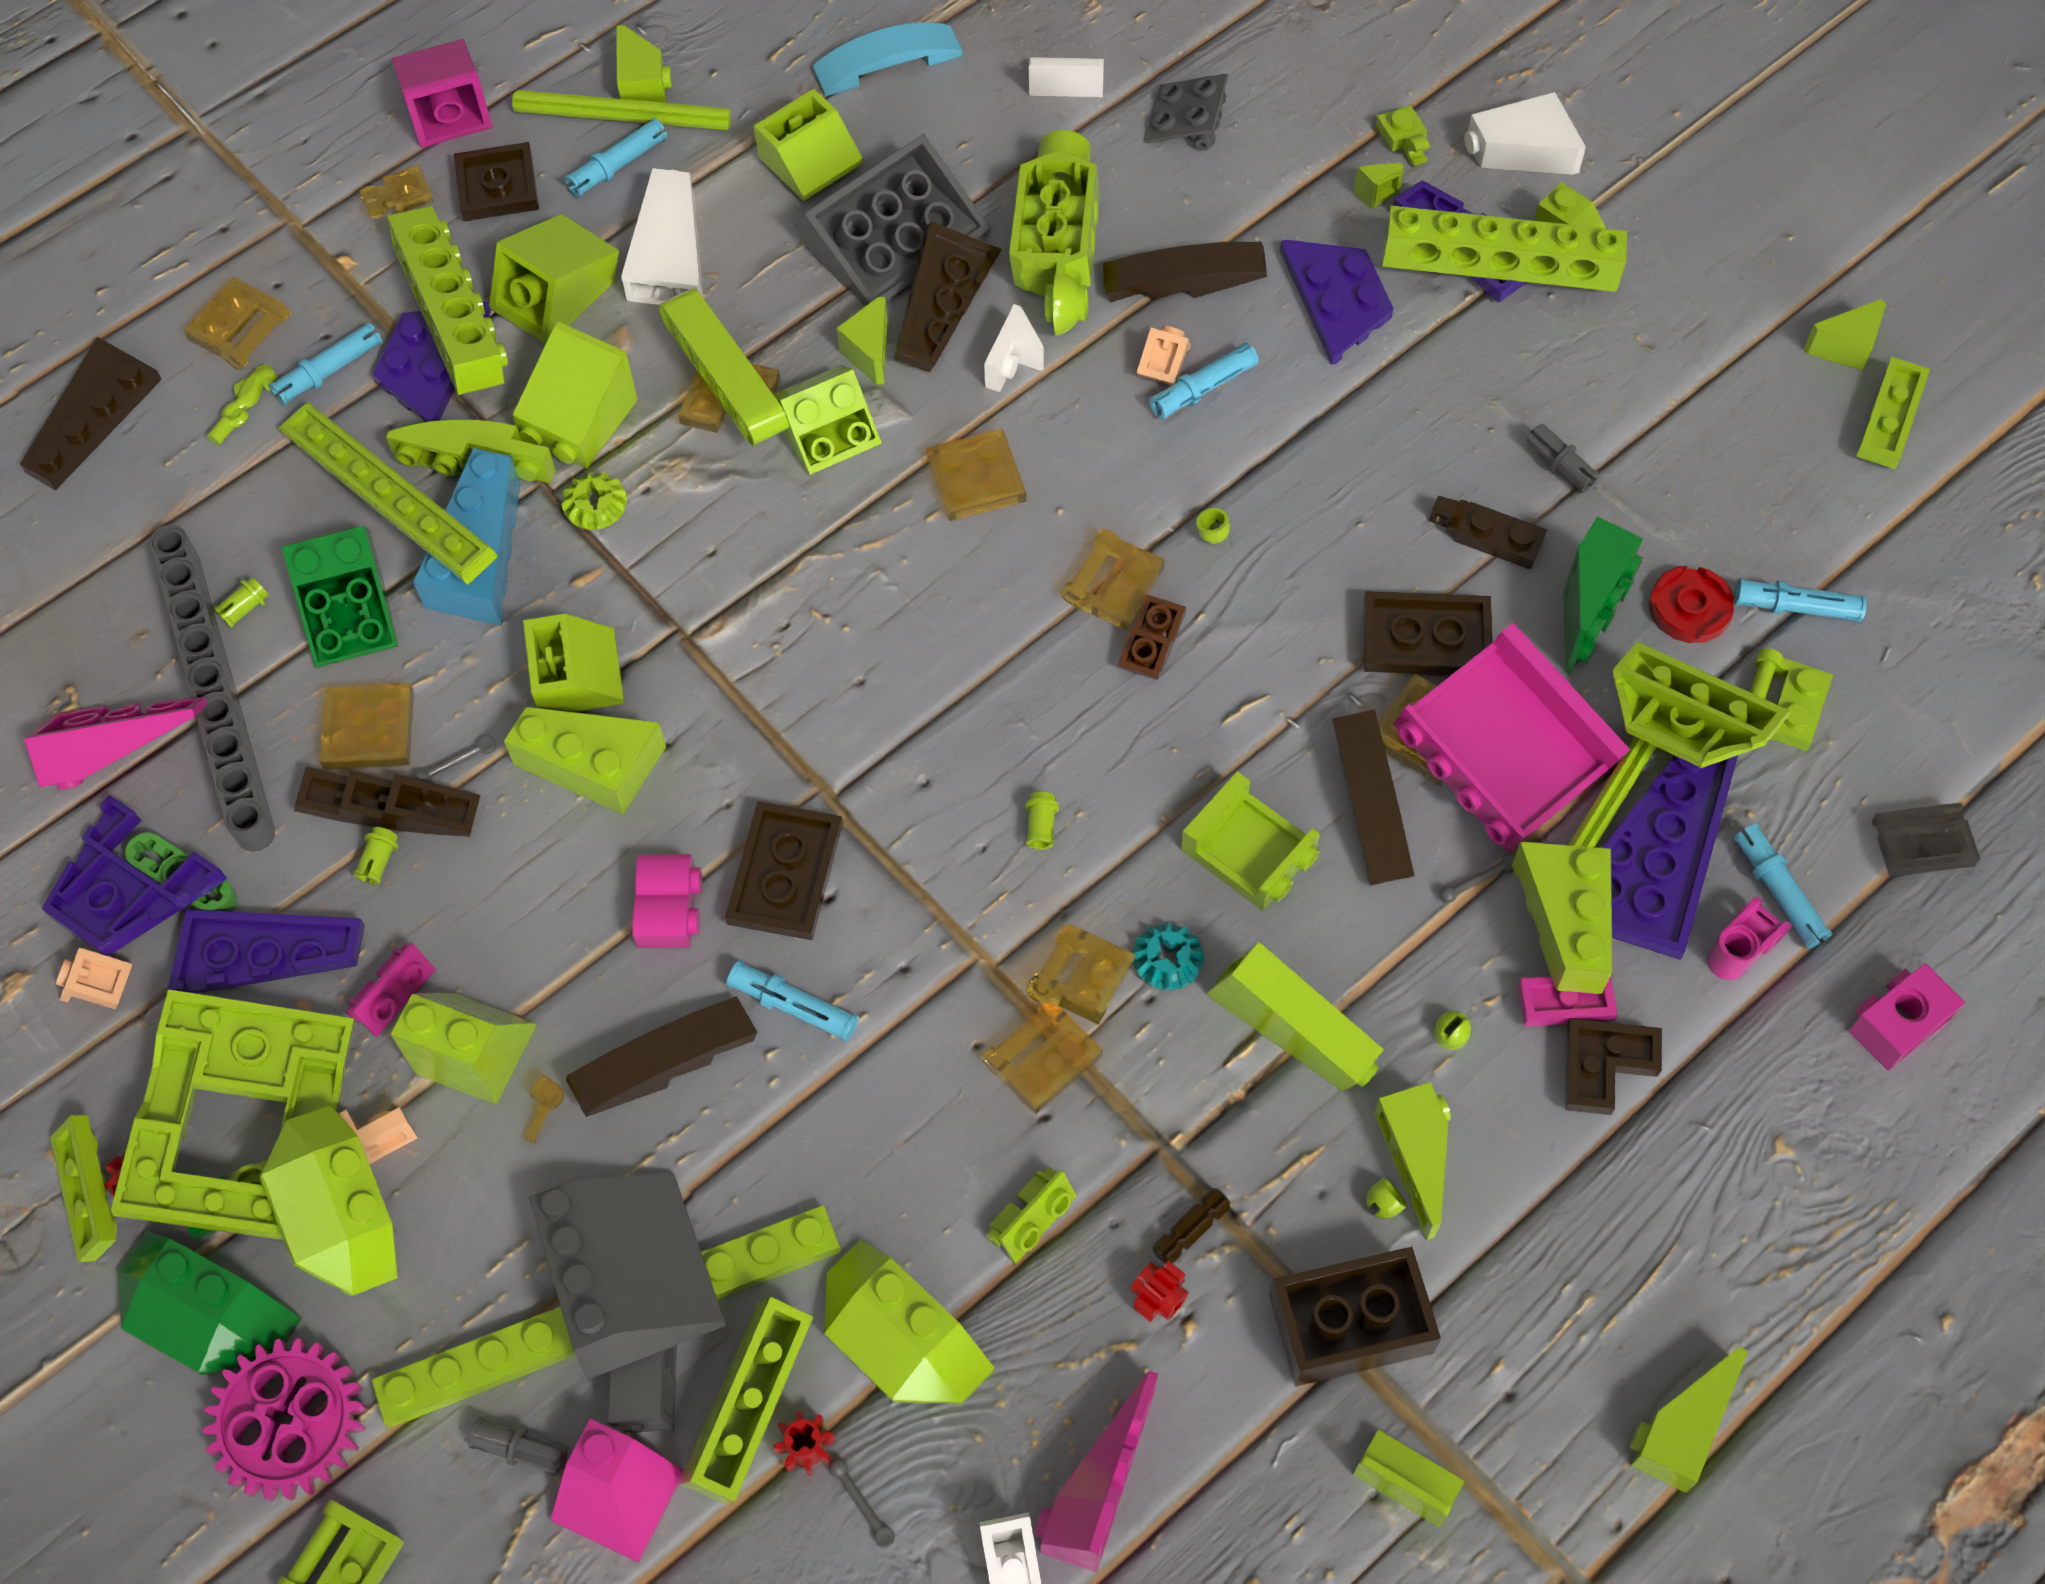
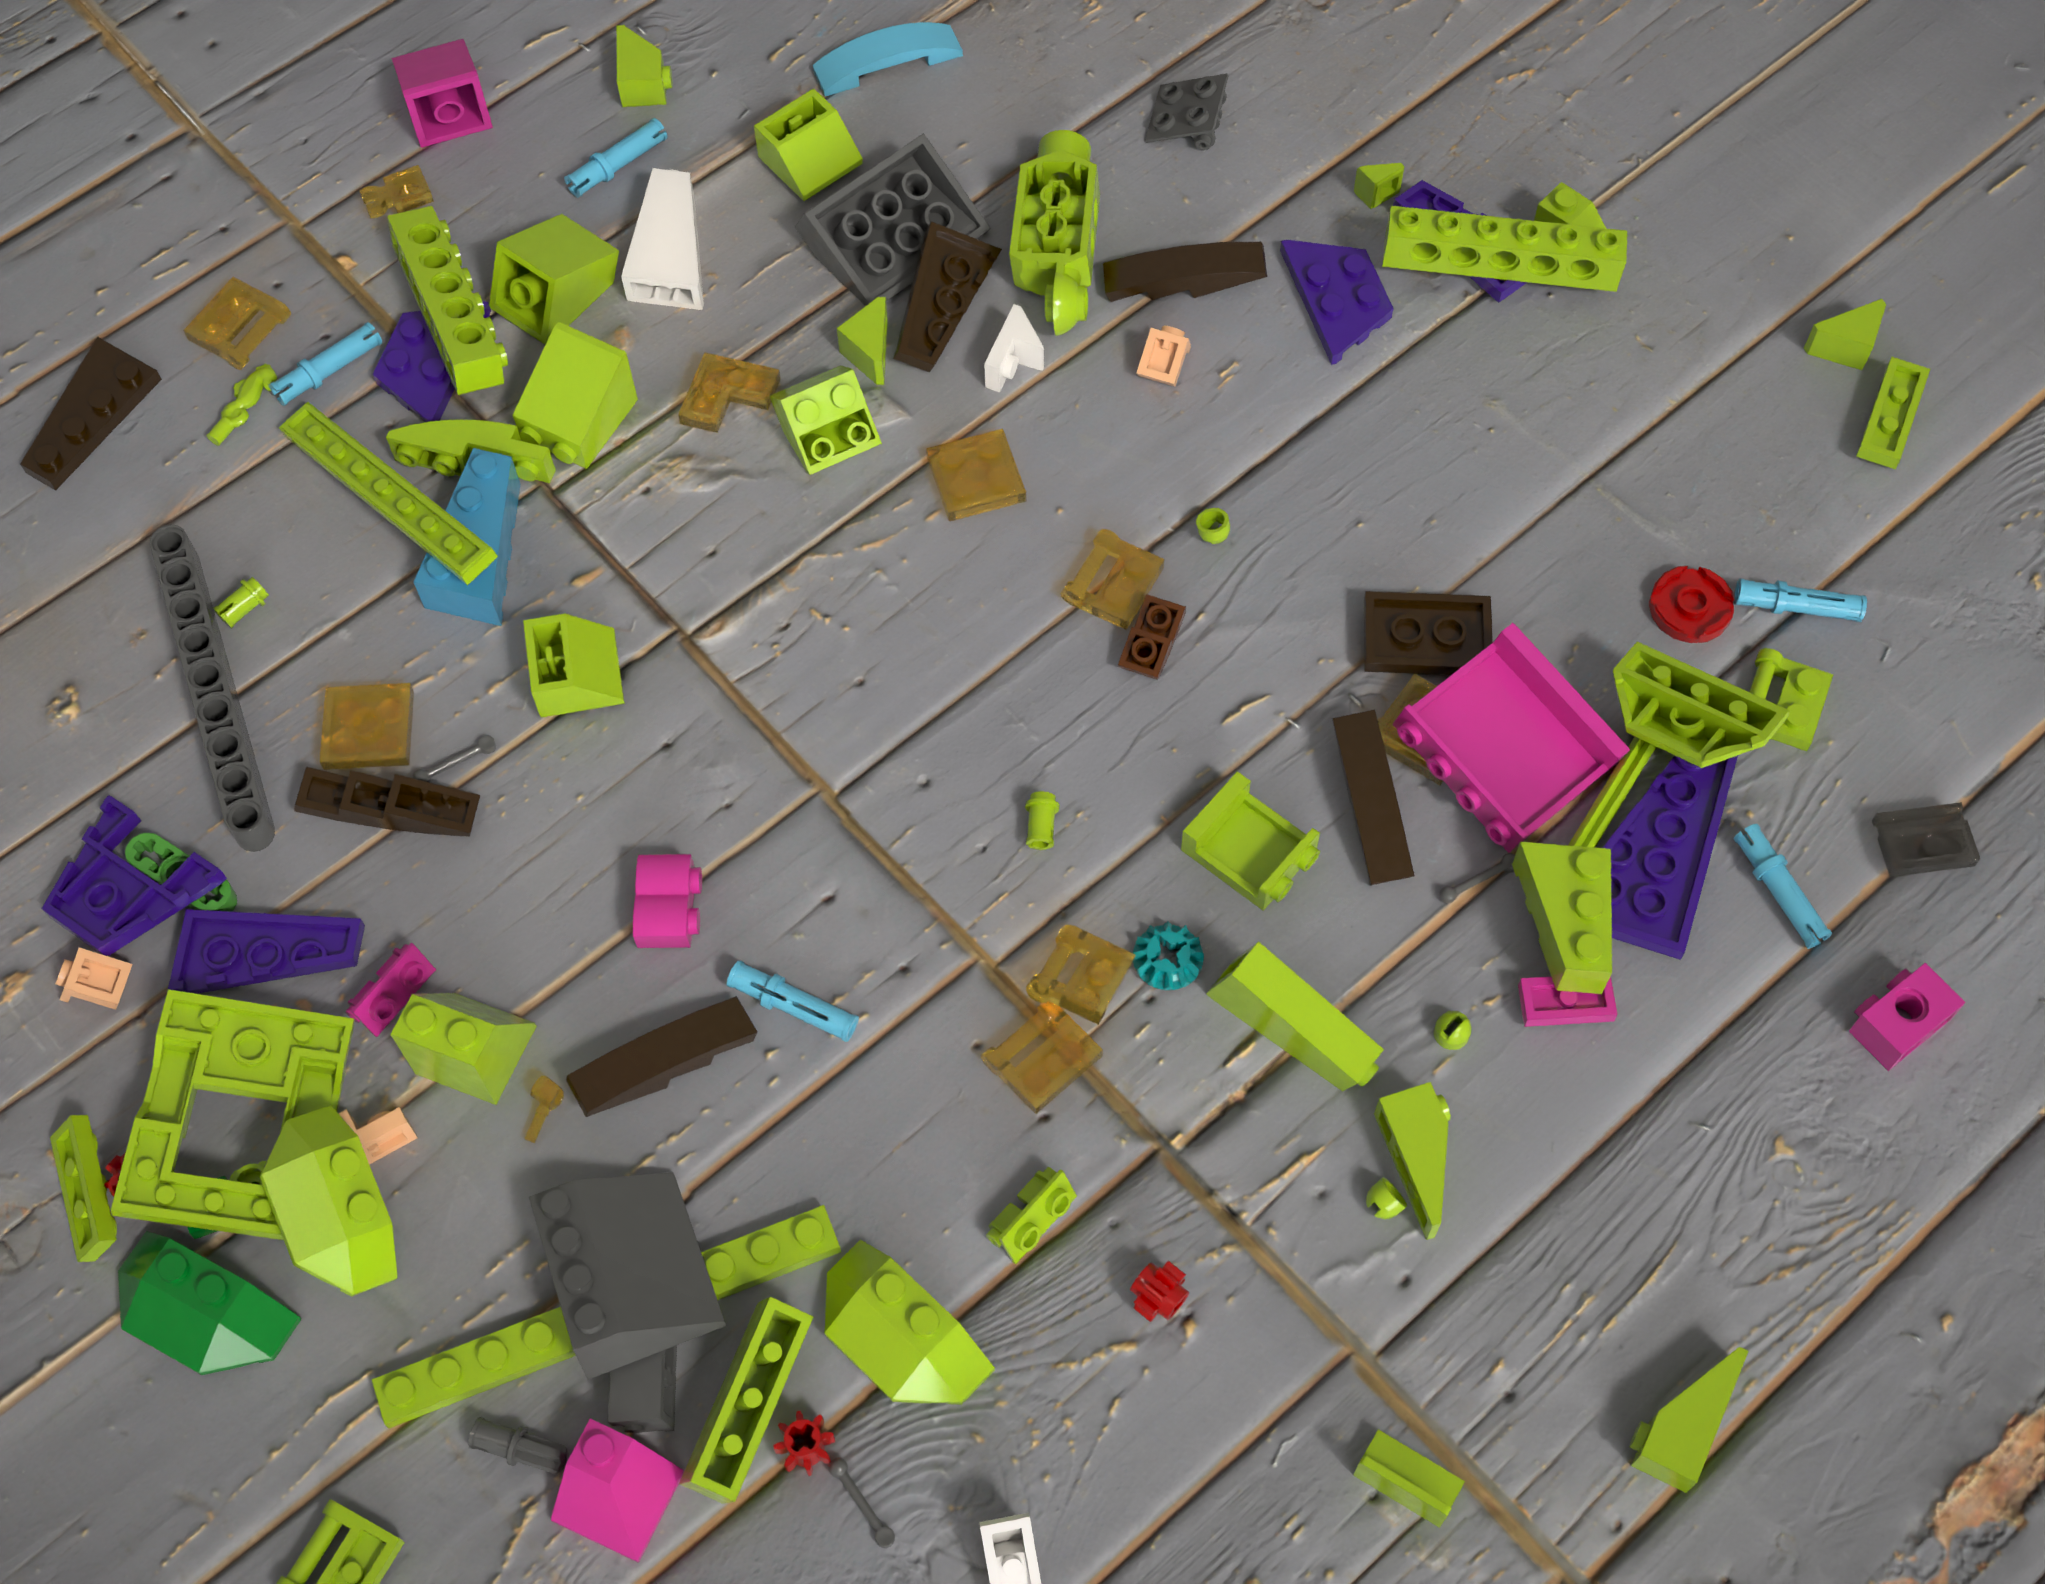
(91, 738): dark pink wedge -> none
(246, 1403): dark pink gear -> none
(341, 595): green slope -> none
(376, 855): lime pin -> none
(496, 181): dark brown plate -> none
(587, 753): lime wedge -> none
(610, 505): lime gear -> none
(621, 110): lime axle -> none
(723, 366): lime beam -> none
(784, 870): dark brown plate -> none
(1066, 77): white panel -> none
(1089, 1500): dark pink wedge -> none
(1191, 1226): dark brown axle -> none
(1192, 387): medium azure pin -> none
(1354, 1316): dark brown brick -> none
(1404, 131): lime plate -> none
(1489, 530): dark brown hinge -> none
(1526, 137): white slope -> none
(1562, 457): dark grey axle -> none
(1596, 583): green slope -> none
(1598, 1052): dark brown plate -> none
(1751, 936): dark pink piece -> none

